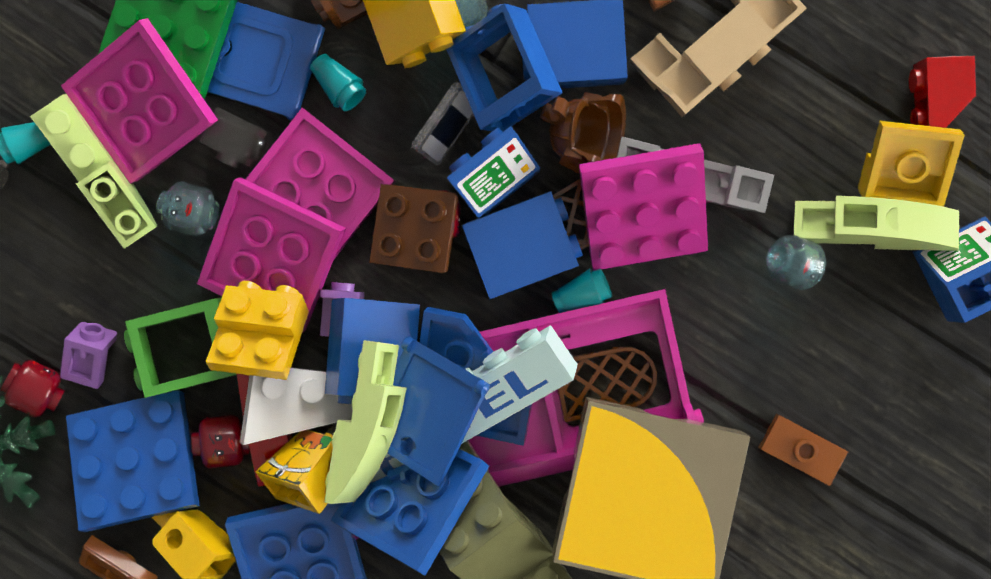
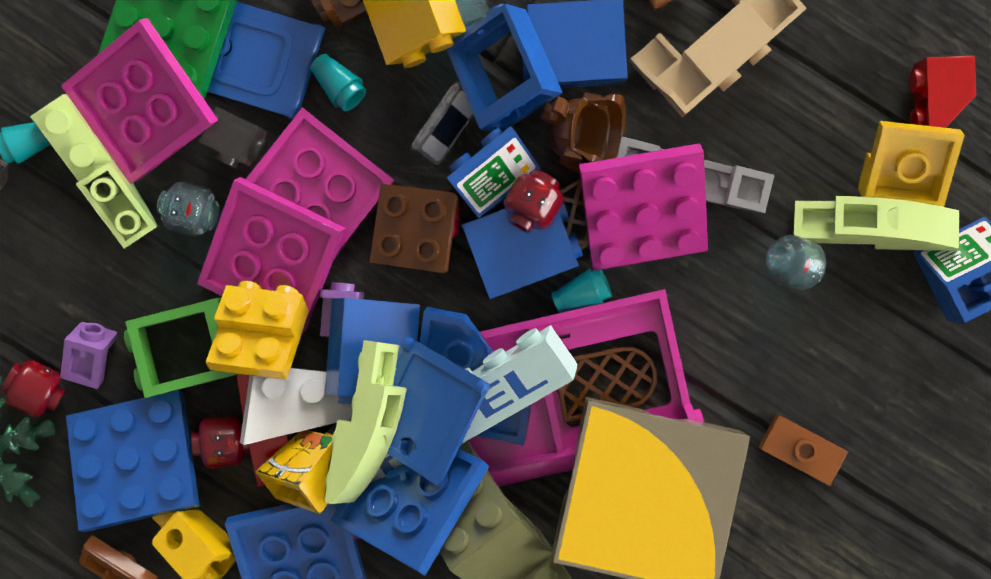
(533, 201): none -> dark red head

